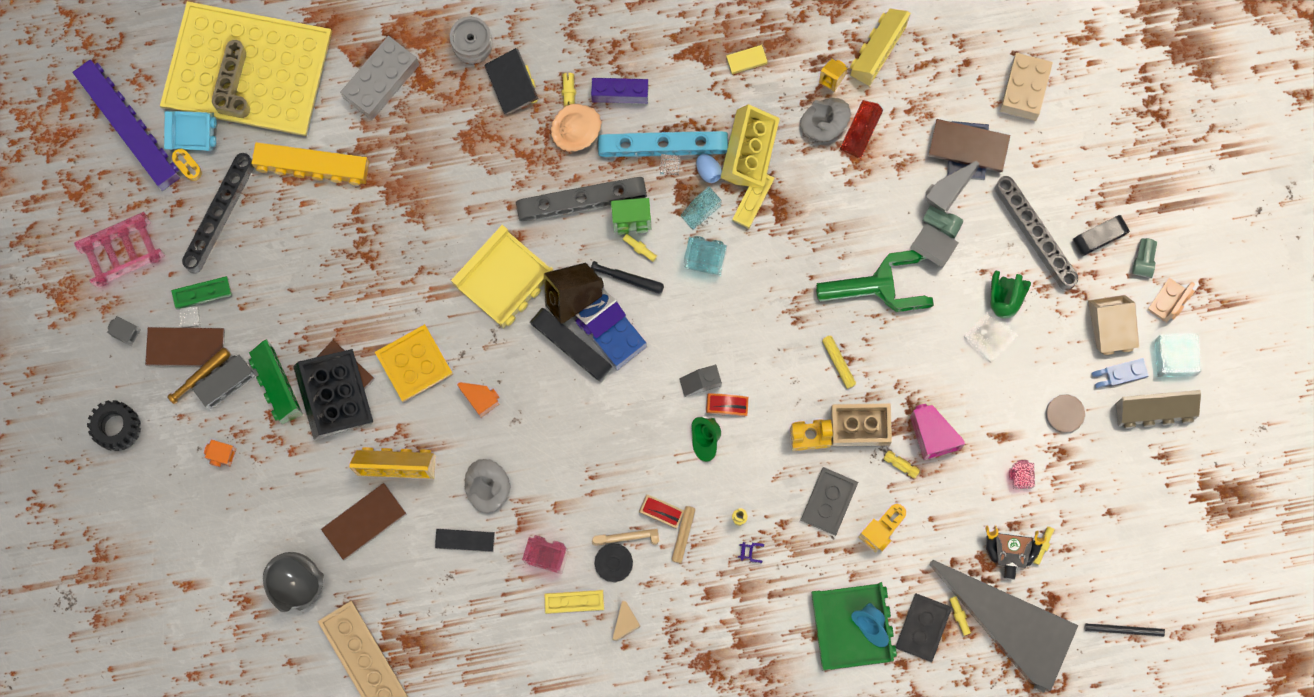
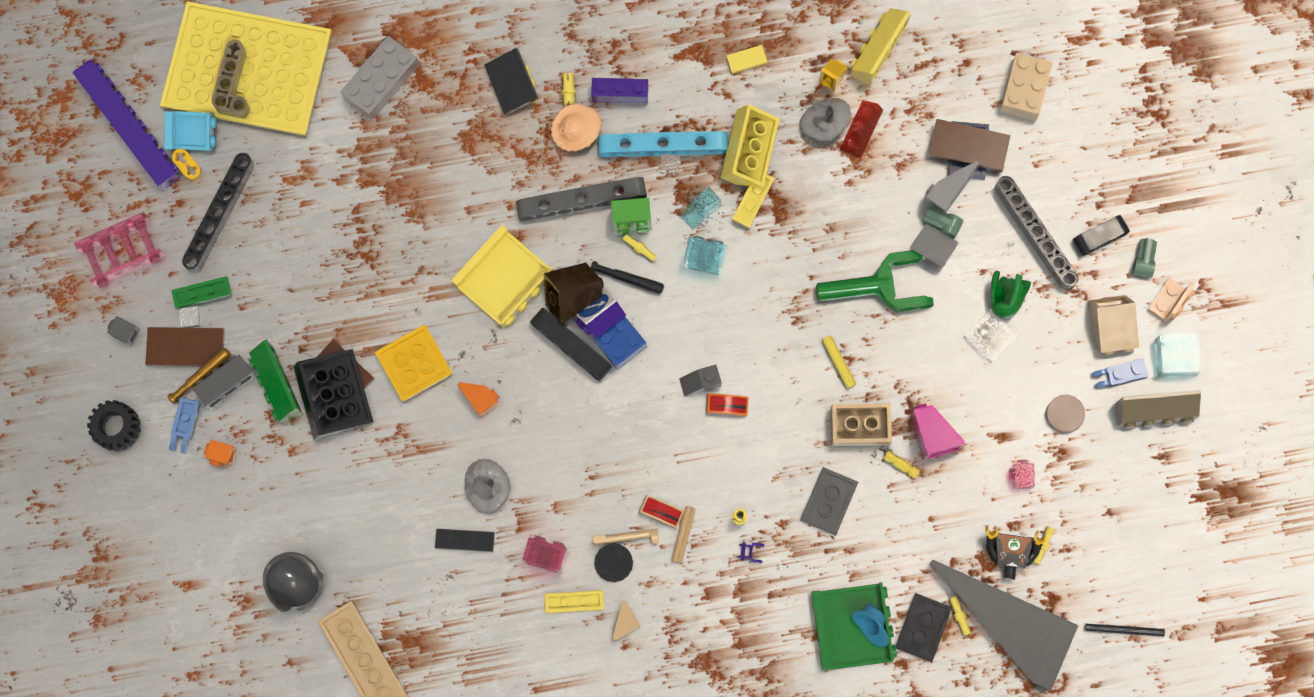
(184, 423): none -> medium blue hinge
(310, 163): yellow brick -> none
(363, 521): reddish brown tile -> none
(394, 464): yellow slope -> none
(481, 41): light grey wheel -> none
(705, 437): green piece -> none
(708, 168): light blue animal -> none
(823, 433): yellow brick -> none
(877, 533): yellow brick -> none

